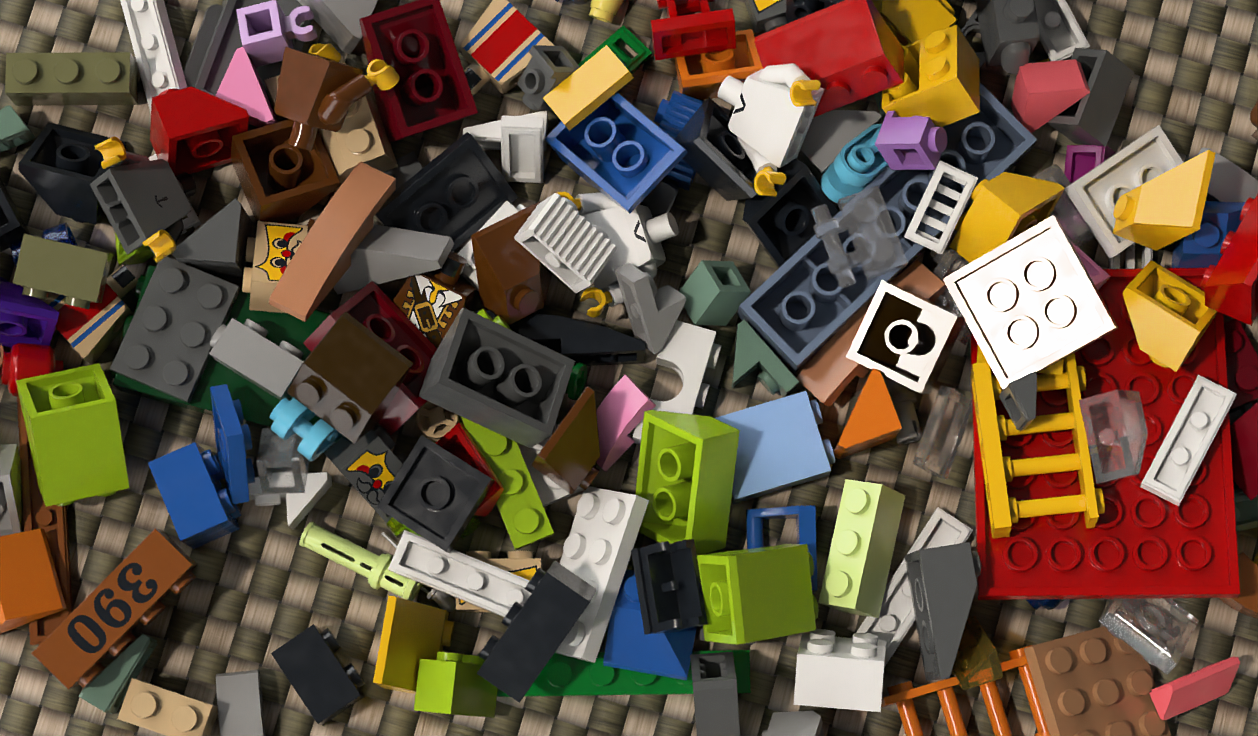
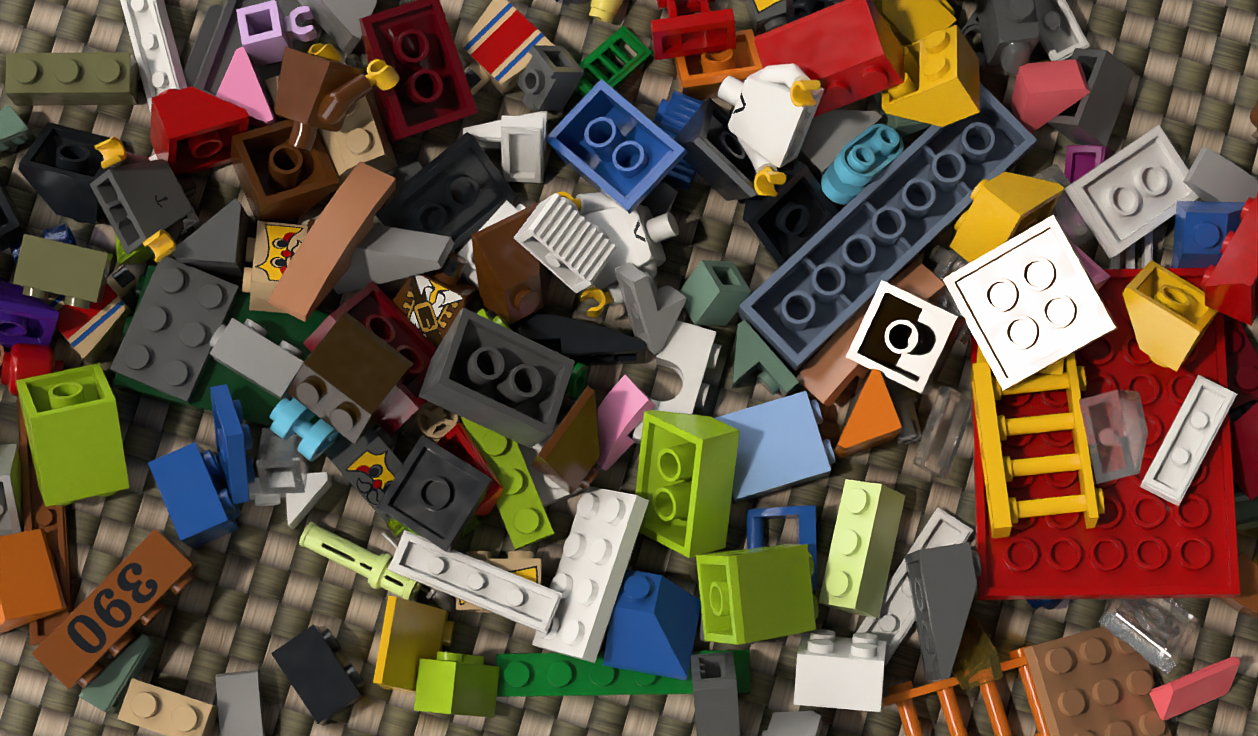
(534, 629): black brick -> none
(588, 87): yellow tile -> none
(669, 587): black hinge -> none
(870, 231): clear plate -> none
(910, 142): medium lavender brick -> none
(956, 175): white slope -> none
(1020, 400): dark grey slope -> none
(1166, 205): yellow slope -> none

